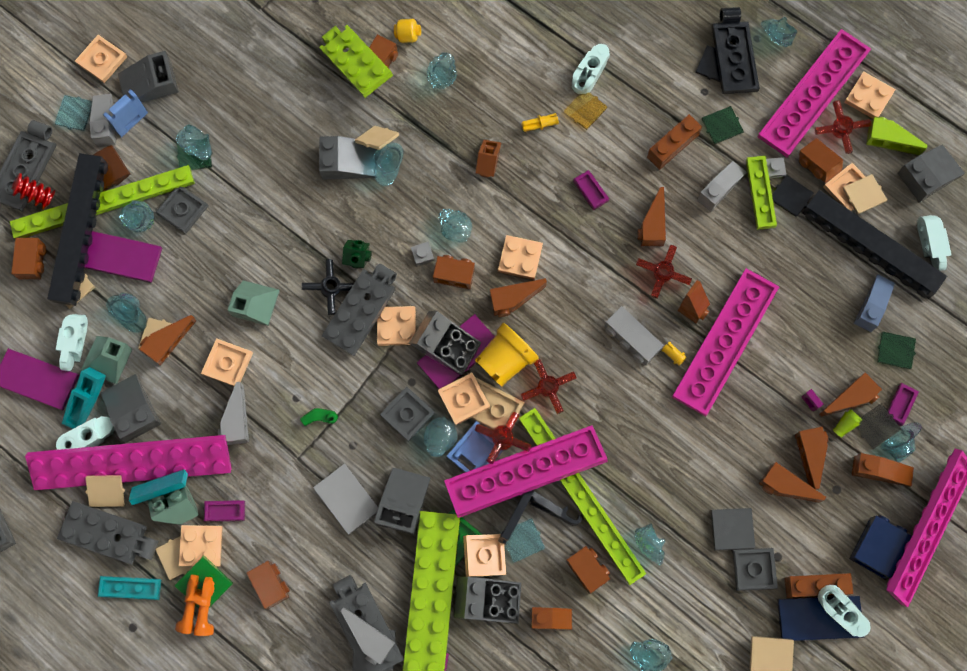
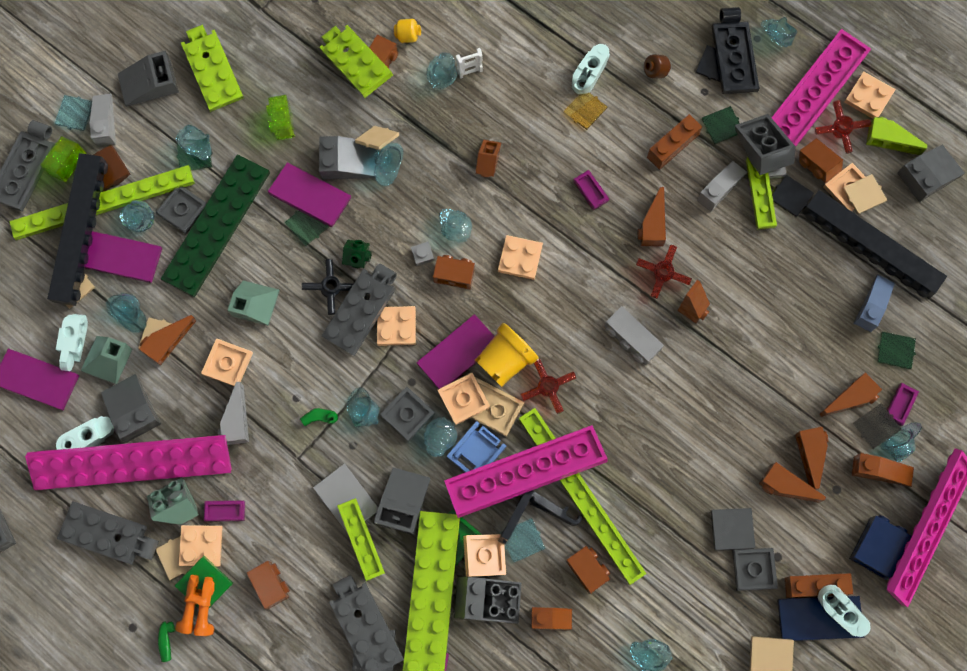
(28, 258): dark orange brick -> none
(32, 191): red piece -> none
(62, 159): none -> clear neon green brick
(83, 397): teal slope -> none
(101, 58): light nougat plate -> none
(105, 491): tan piece -> none
(126, 113): medium blue container -> none
(129, 588): teal tile -> none
(158, 487): teal tile -> none
(164, 641): none -> green arm
(212, 73): none -> lime hinge
(215, 226): none -> dark green plate
(281, 117): none -> clear neon green brick
(305, 227): none -> clear green piece
(309, 194): none -> magenta tile
(361, 539): none -> lime plate
(362, 408): none -> clear light blue piece
(370, 640): light grey slope -> none
(445, 342): dark grey slope -> none
(477, 62): none -> white piece
(503, 431): clear red bar -> none
(511, 297): dark orange slope -> none
(540, 122): yellow axle -> none
(650, 544): clear light blue hair -> none
(657, 66): none -> reddish brown head
(672, 352): yellow pin -> none
(725, 342): dark pink plate -> none
(765, 144): none -> dark grey slope
(812, 400): magenta tile -> none
(847, 423): lime cone -> none
(934, 240): light aqua piece -> none

